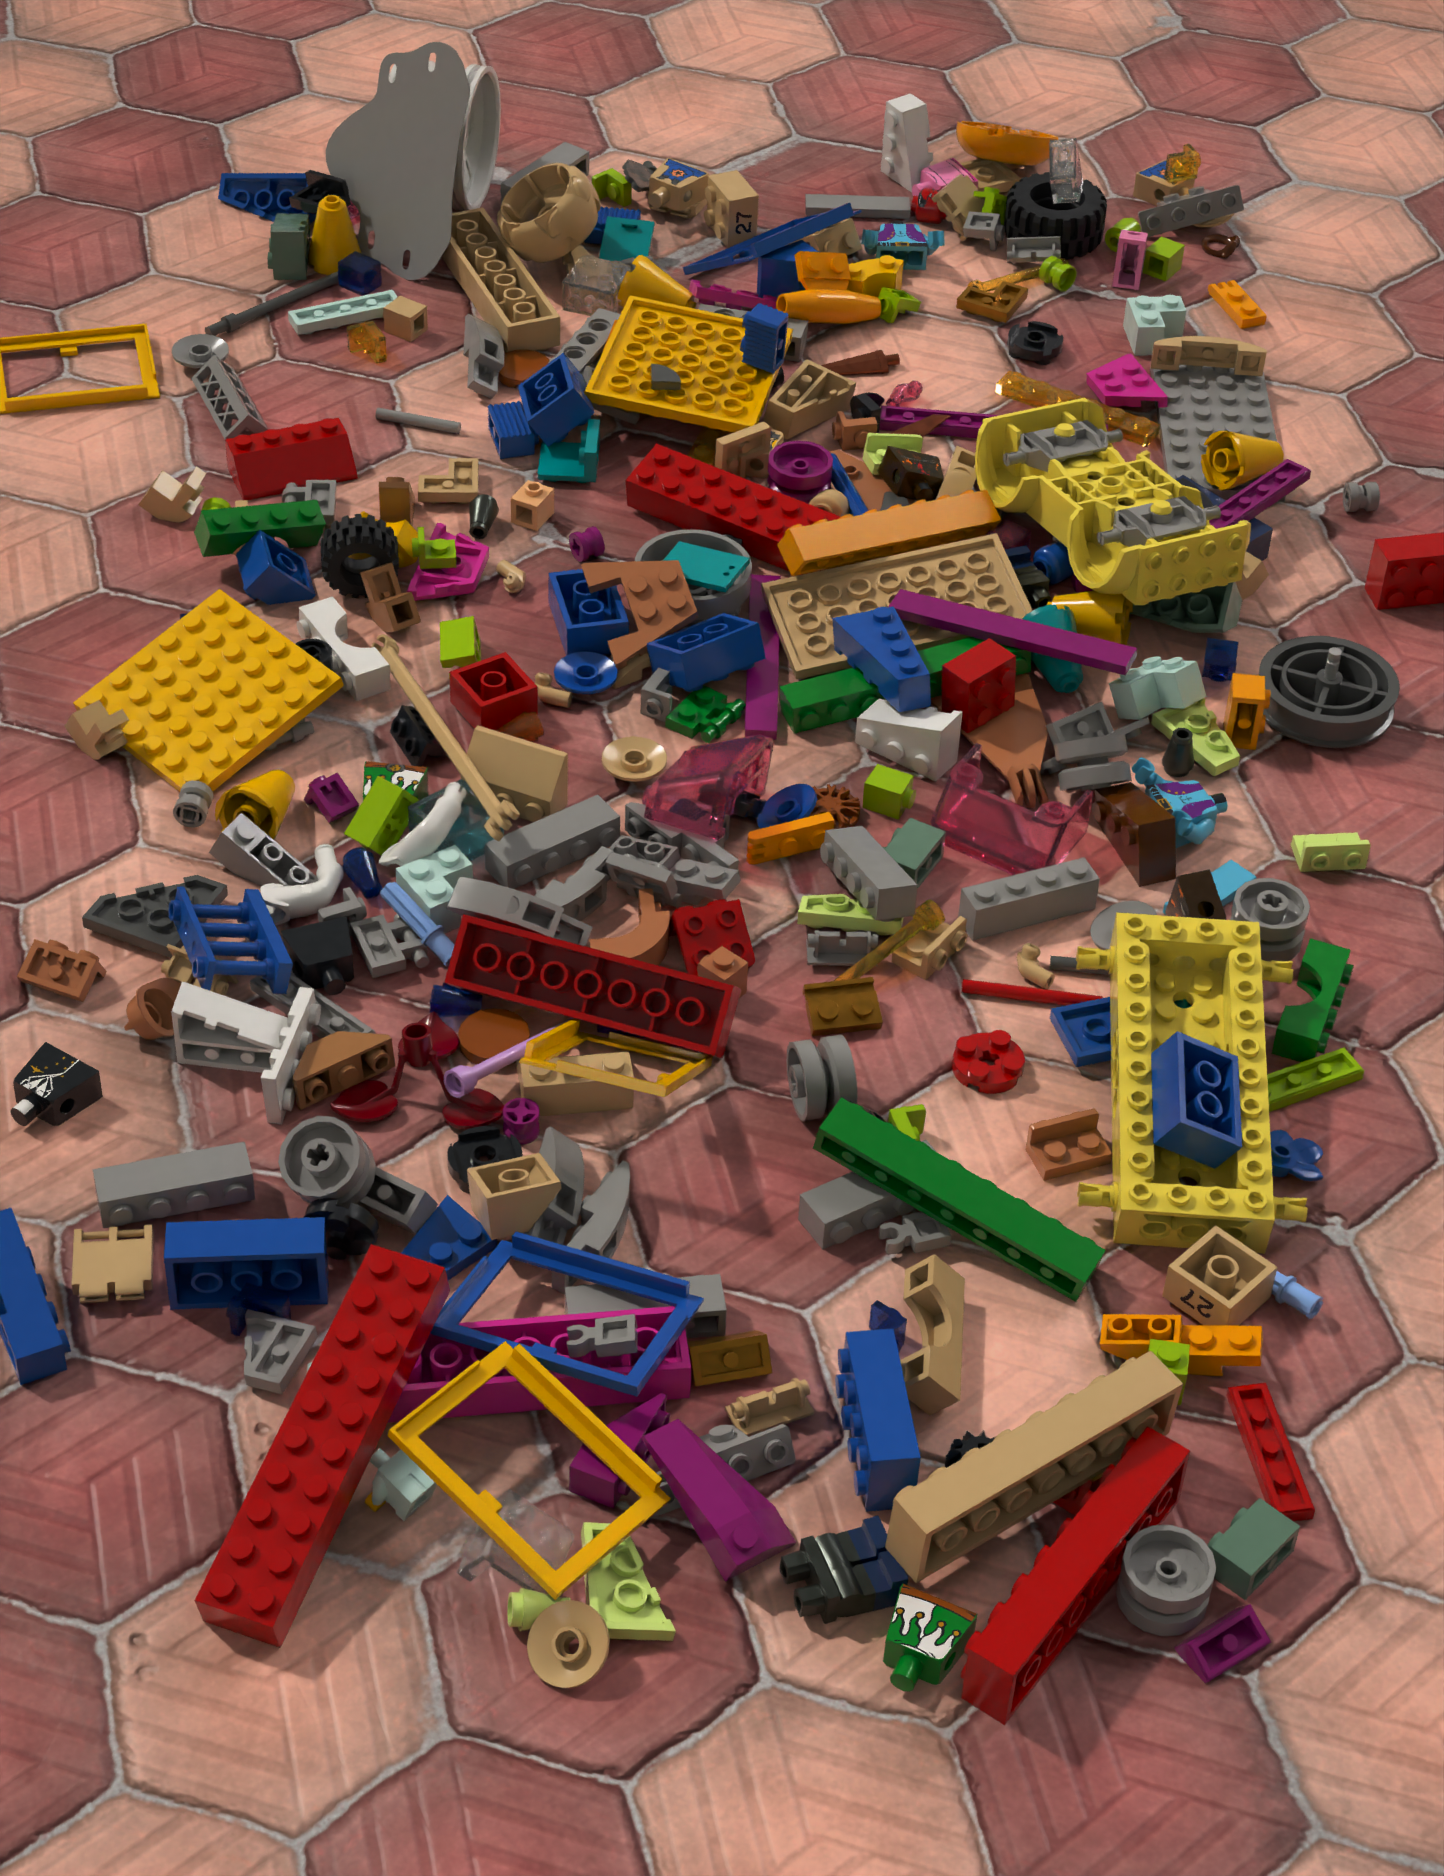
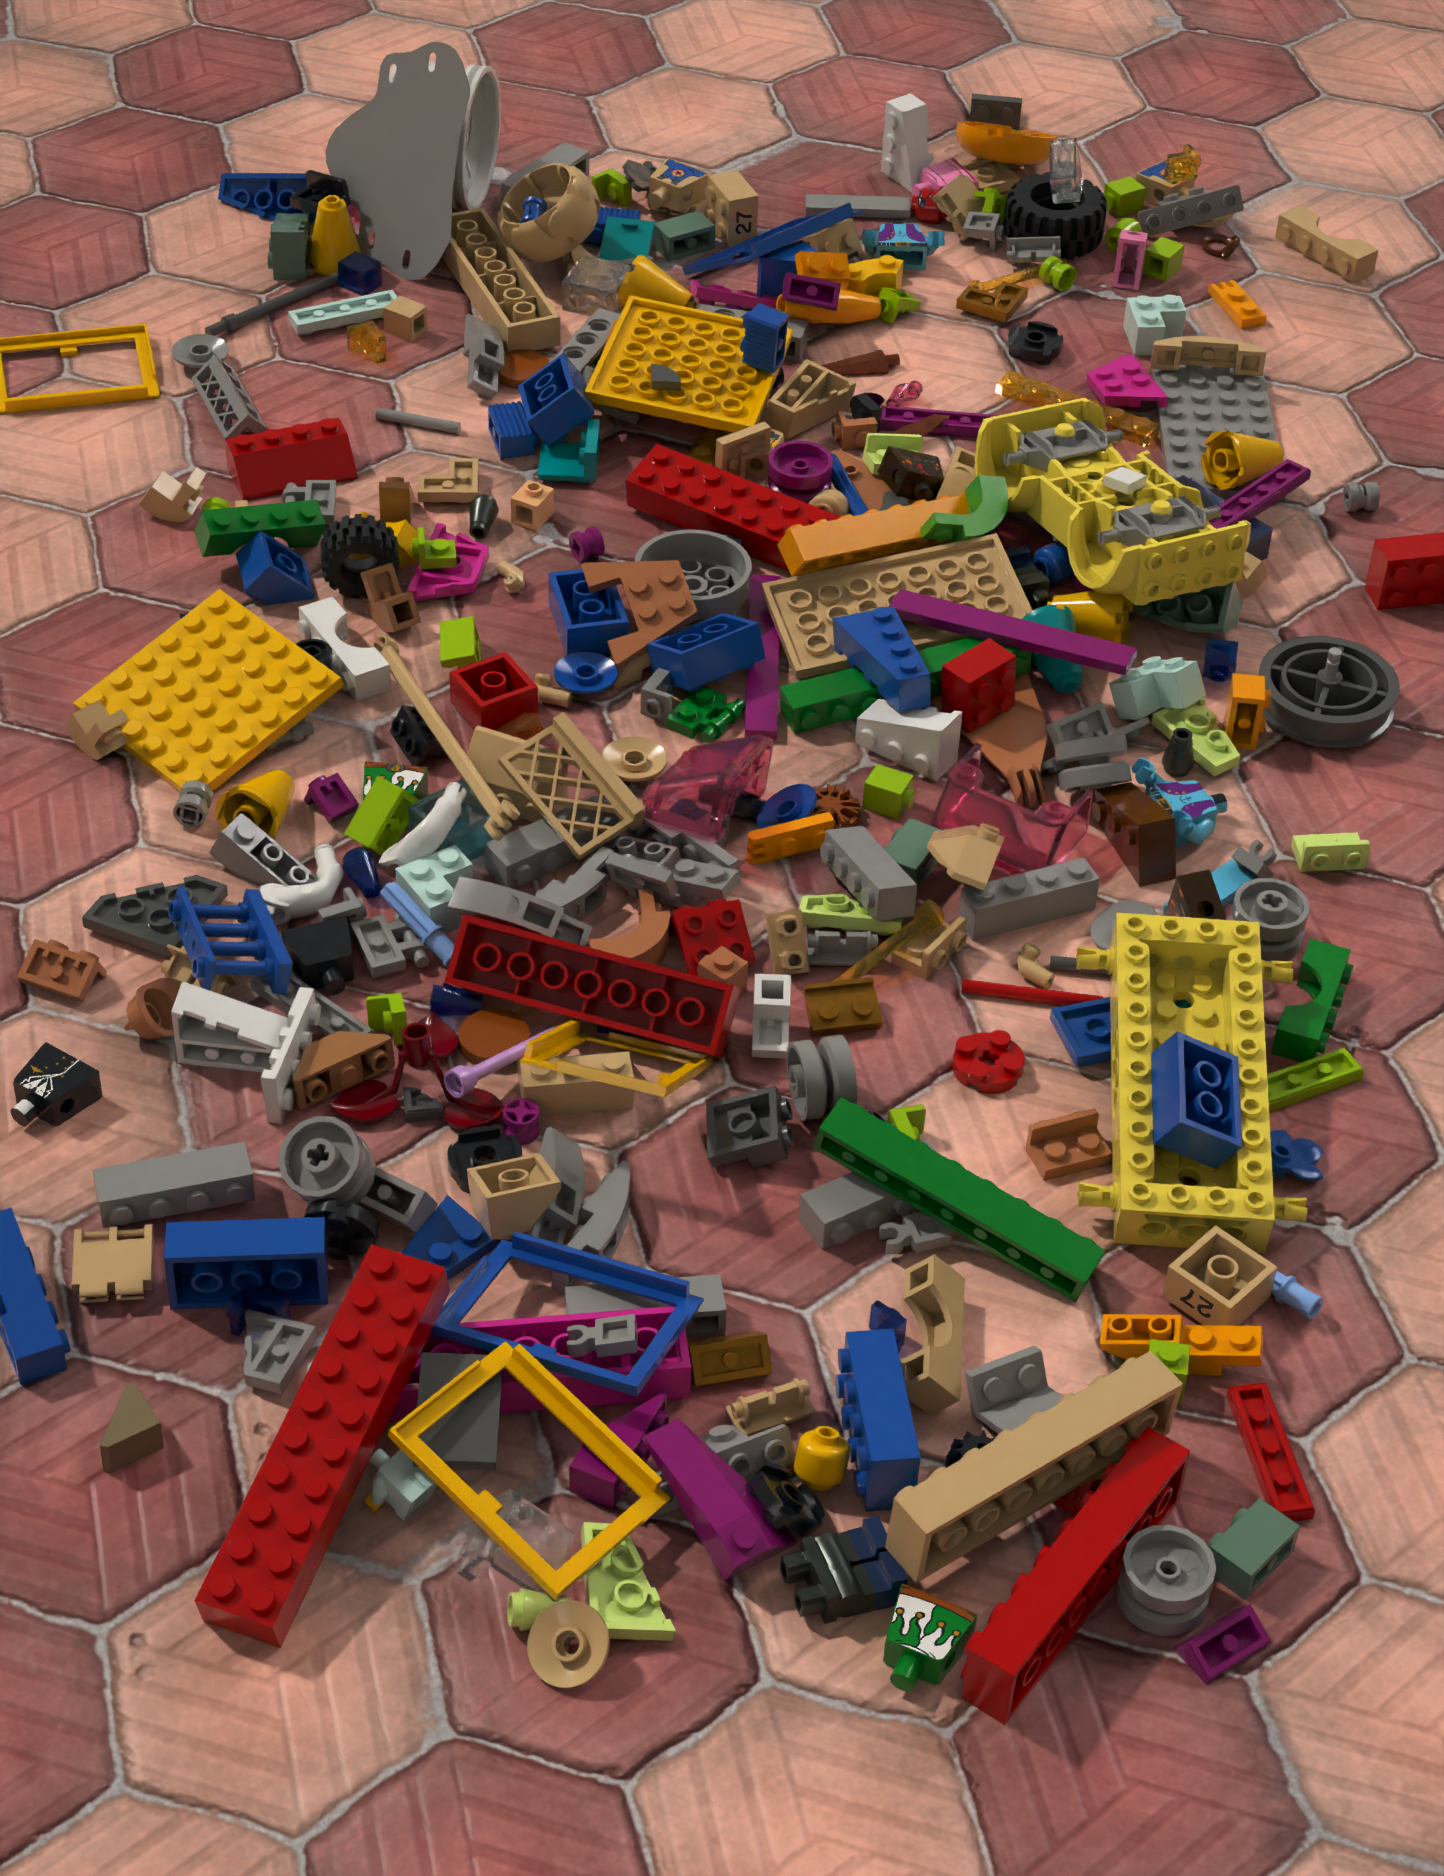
(131, 1432): none -> dark tan slope
(387, 1014): none -> lime bracket
(420, 1106): none -> dark grey tile
(470, 1431): none -> dark grey tile
(538, 208): none -> blue bush
(597, 775): none -> tan fence
(684, 235): none -> sand green brick
(708, 566): teal container -> none
(749, 1128): none -> dark grey plate
(771, 1015): none -> white brick
(786, 1503): none -> black plate
(787, 942): none -> tan hips
(811, 291): none -> magenta slope
(821, 1458): none -> yellow head
(967, 852): none -> tan wedge
(987, 507): none -> bright green arch
(996, 110): none -> dark grey bracket
(1010, 1389): none -> light grey bracket
(1124, 196): none -> lime brick
(1124, 480): none -> white tile
(1252, 862): none -> light grey tile
(1346, 257): none -> tan arch

